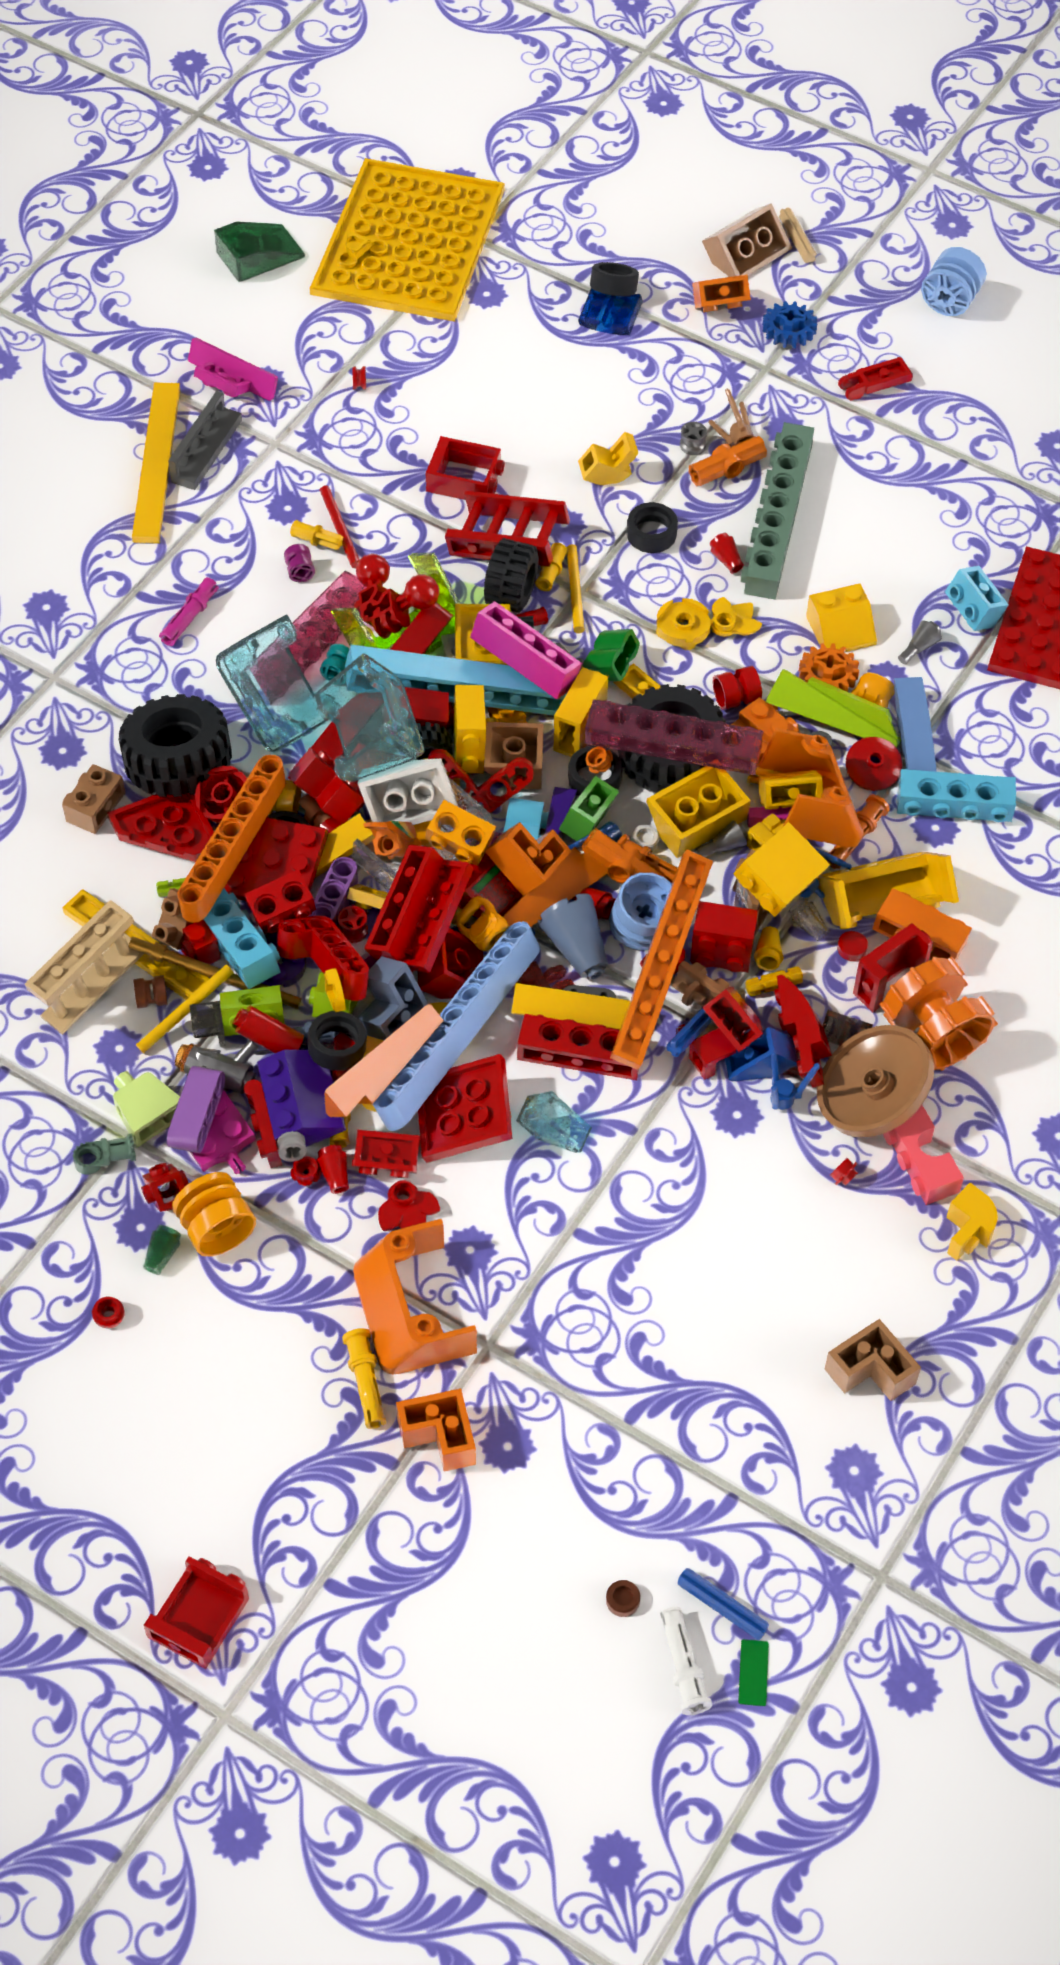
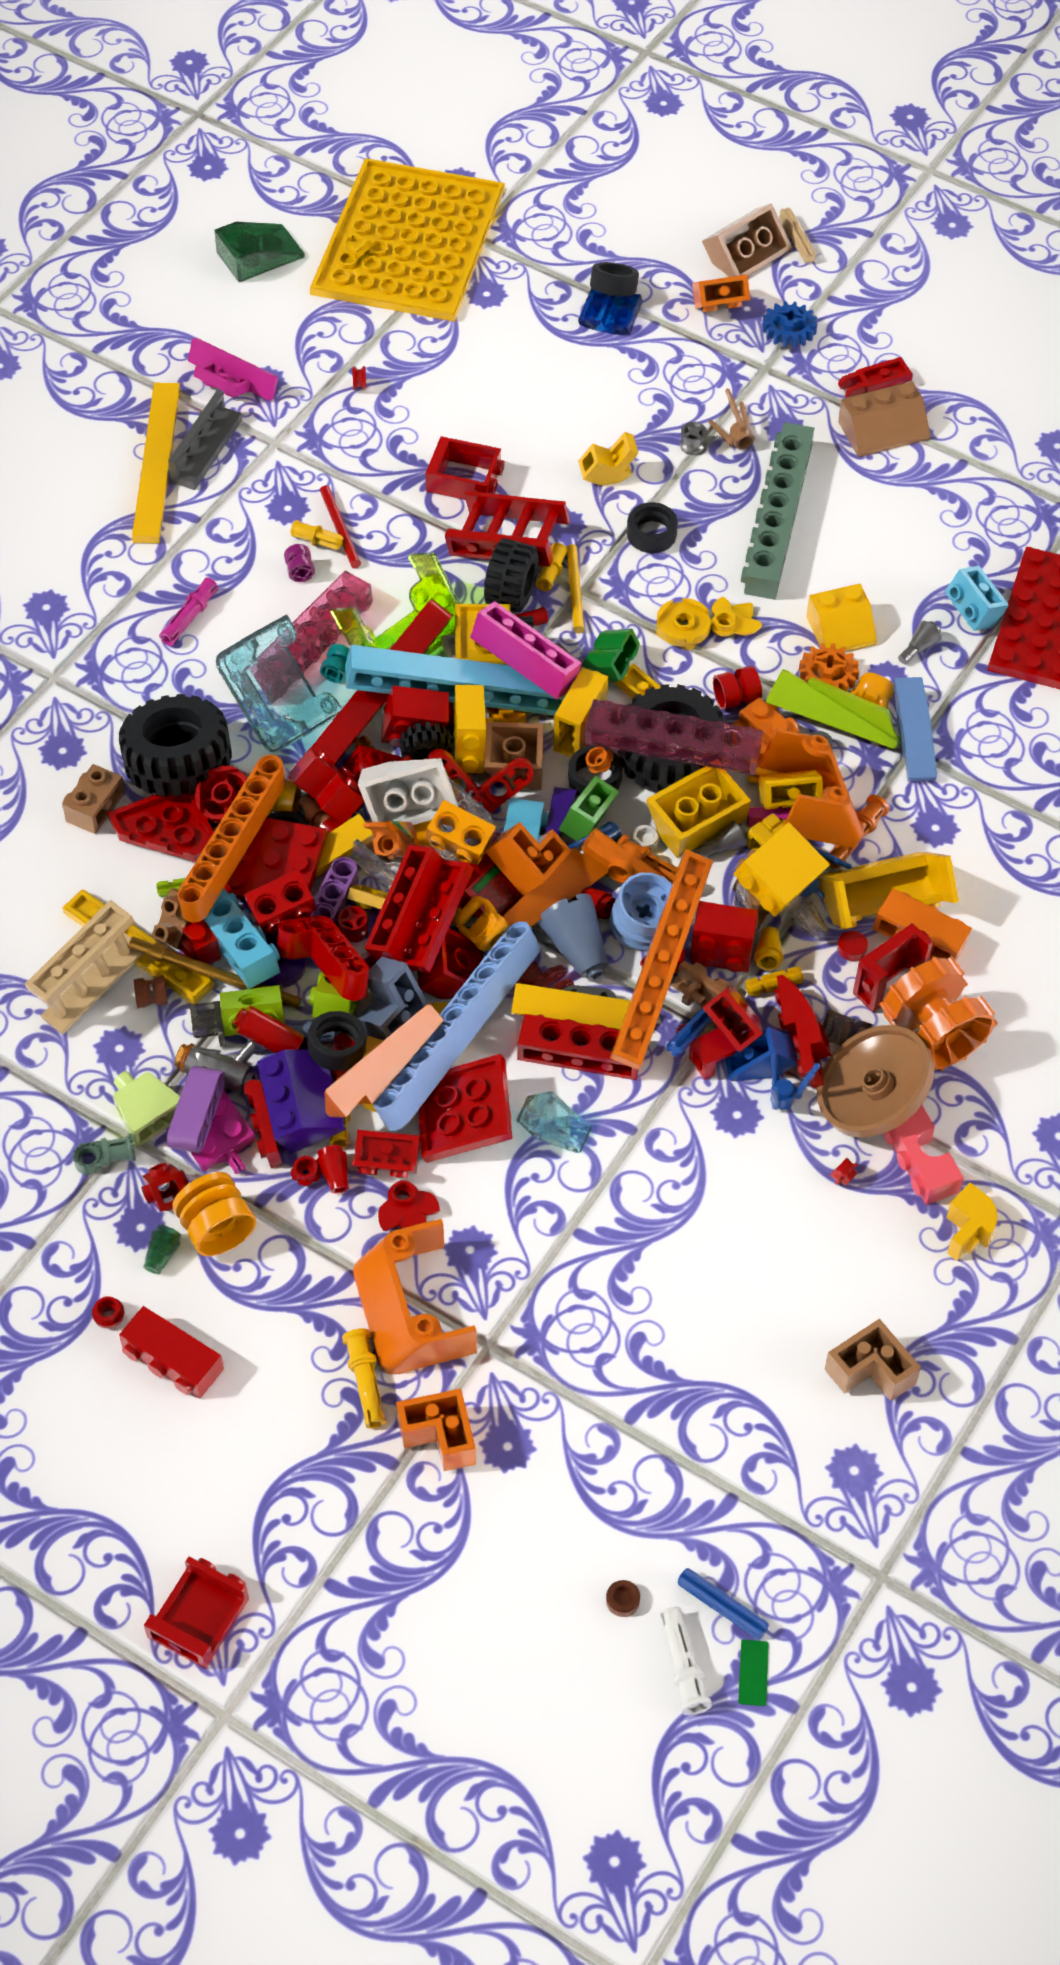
(171, 1352): none -> red brick
(184, 1009): yellow bar -> none
(291, 1146): light grey bush -> none
(334, 990): yellow tile -> none
(370, 718): clear light blue windscreen -> none
(384, 607): red piece -> none
(726, 551): red cone -> none
(727, 461): orange piece -> none
(869, 774): red dish -> none
(884, 419): none -> medium nougat slope
(953, 281): light blue wheel -> none
(956, 795): medium azure brick -> none

